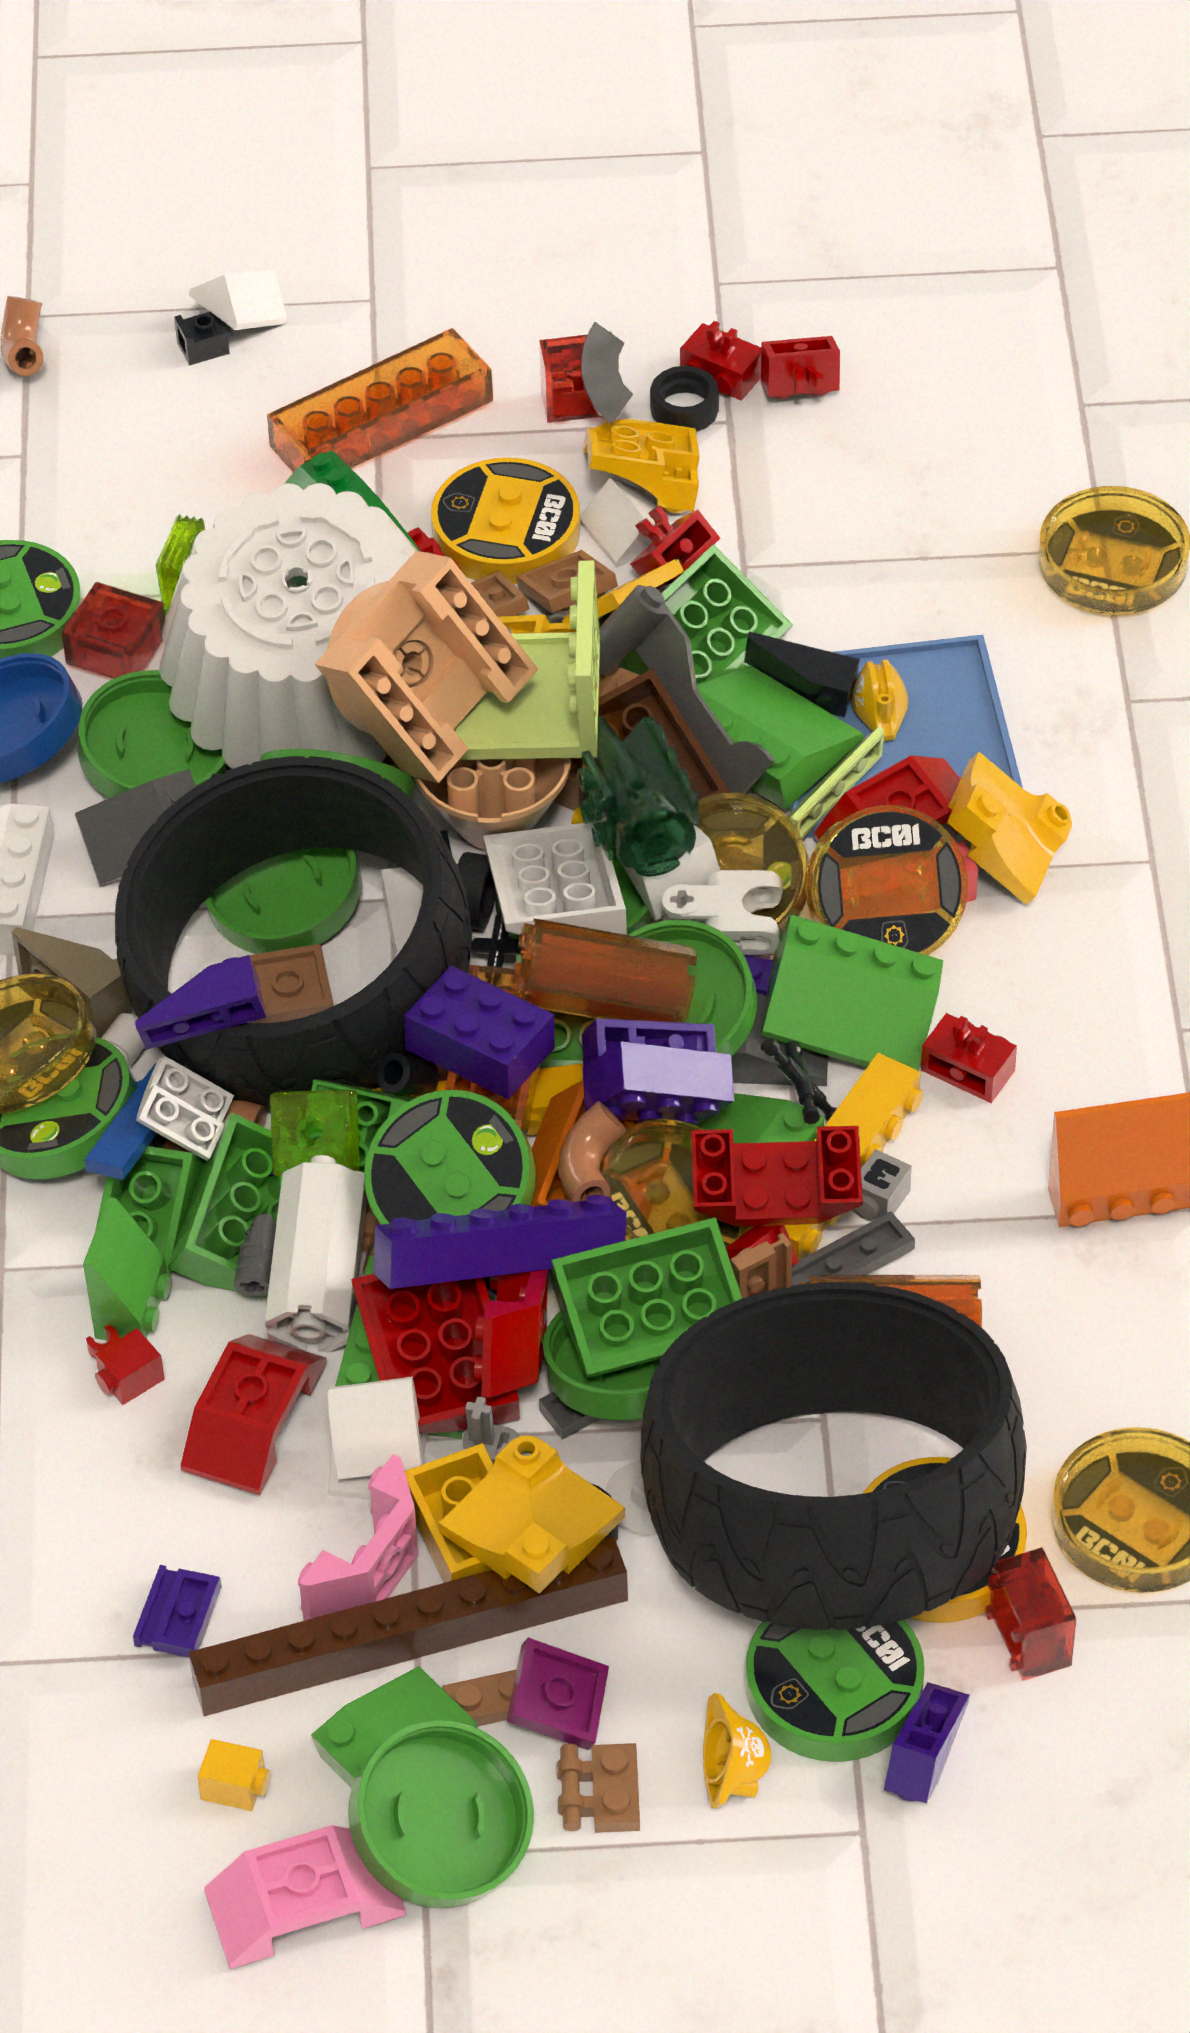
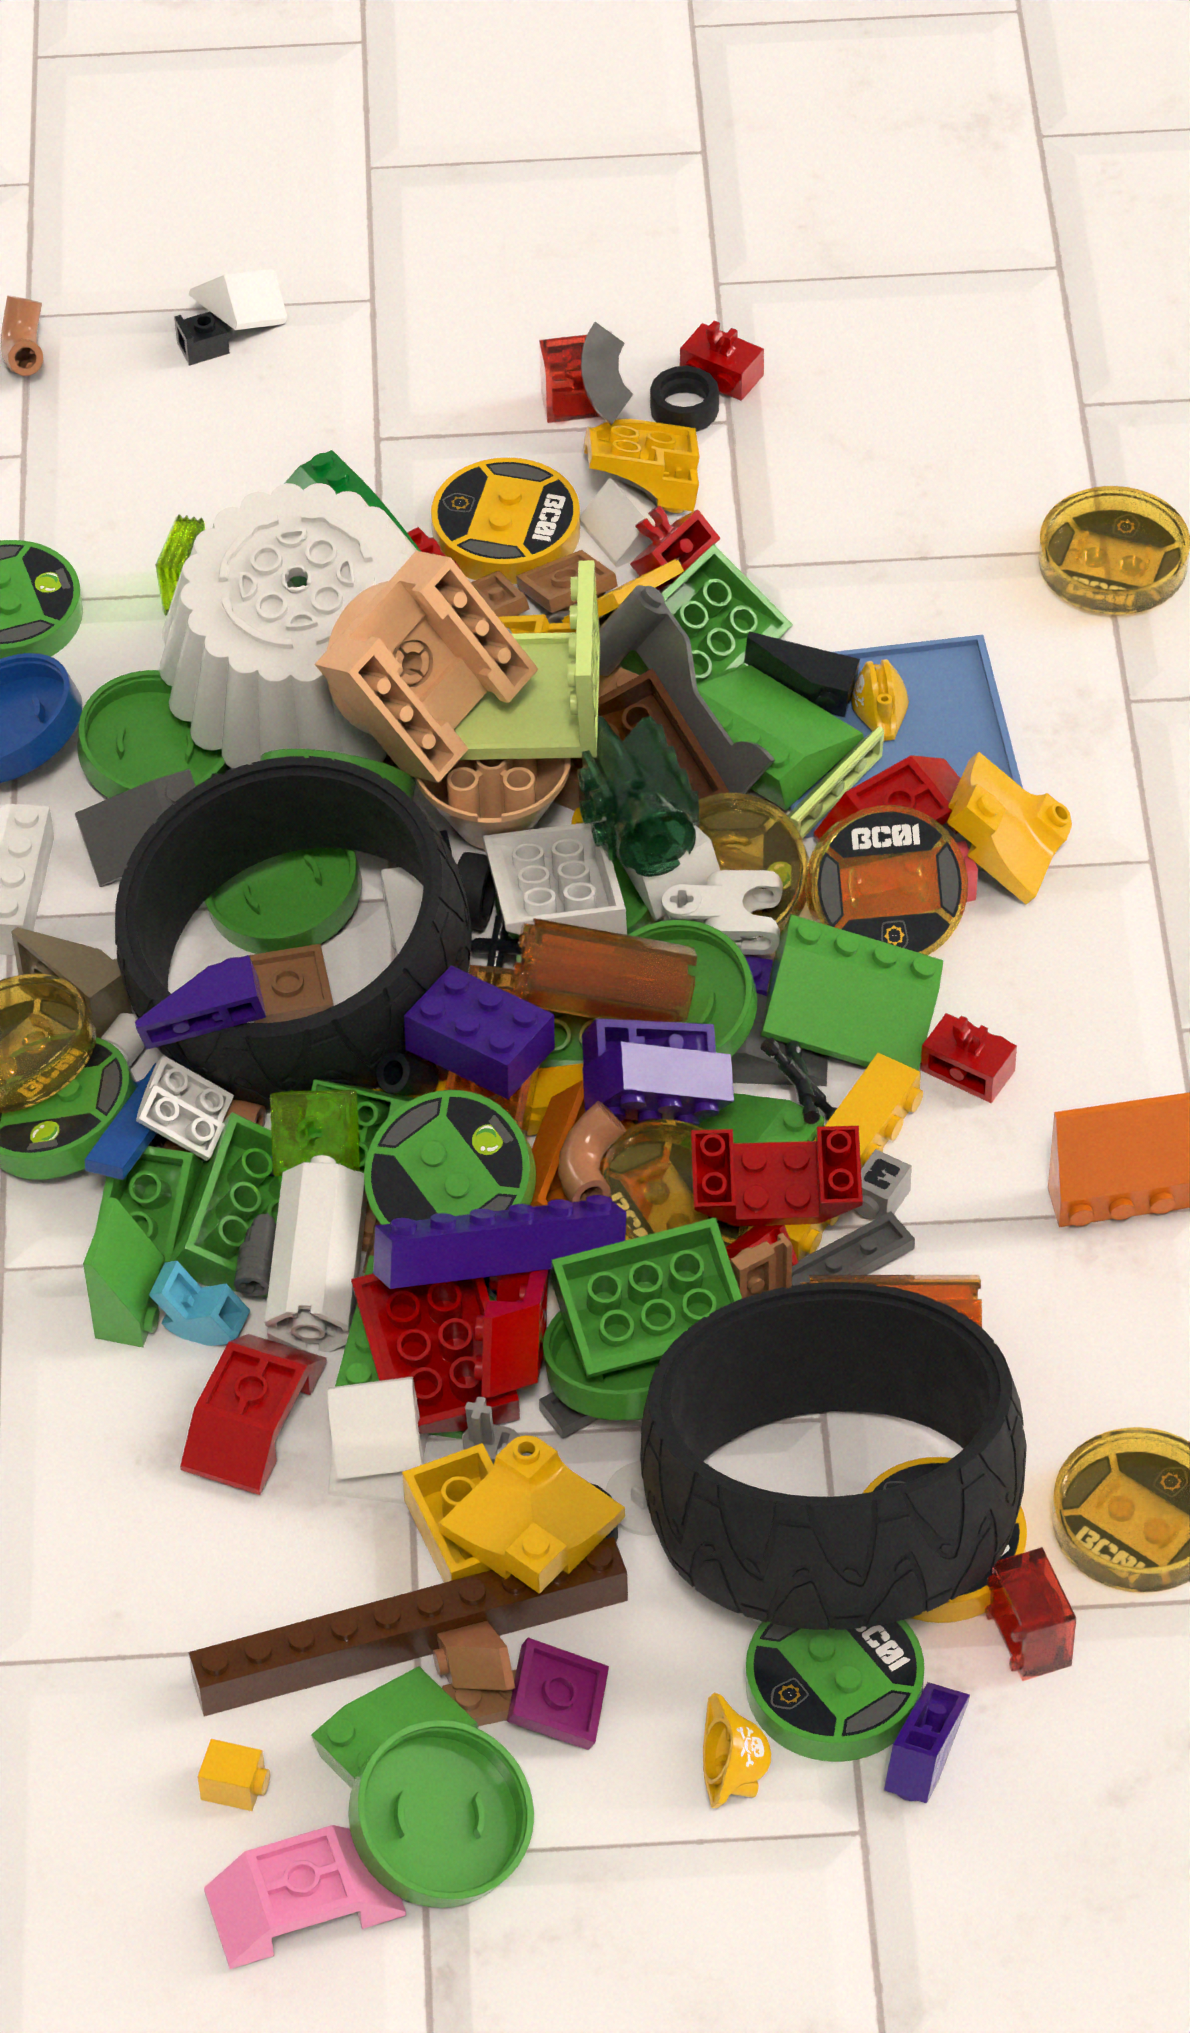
(113, 631): clear red container -> none
(126, 1364): red brick -> none
(177, 1611): dark purple plate -> none
(195, 1312): none -> medium azure brick
(377, 1568): bright pink slope -> none
(384, 403): clear orange brick -> none
(474, 1658): none -> nougat slope
(614, 1787): medium nougat plate -> none
(800, 366): red brick -> none

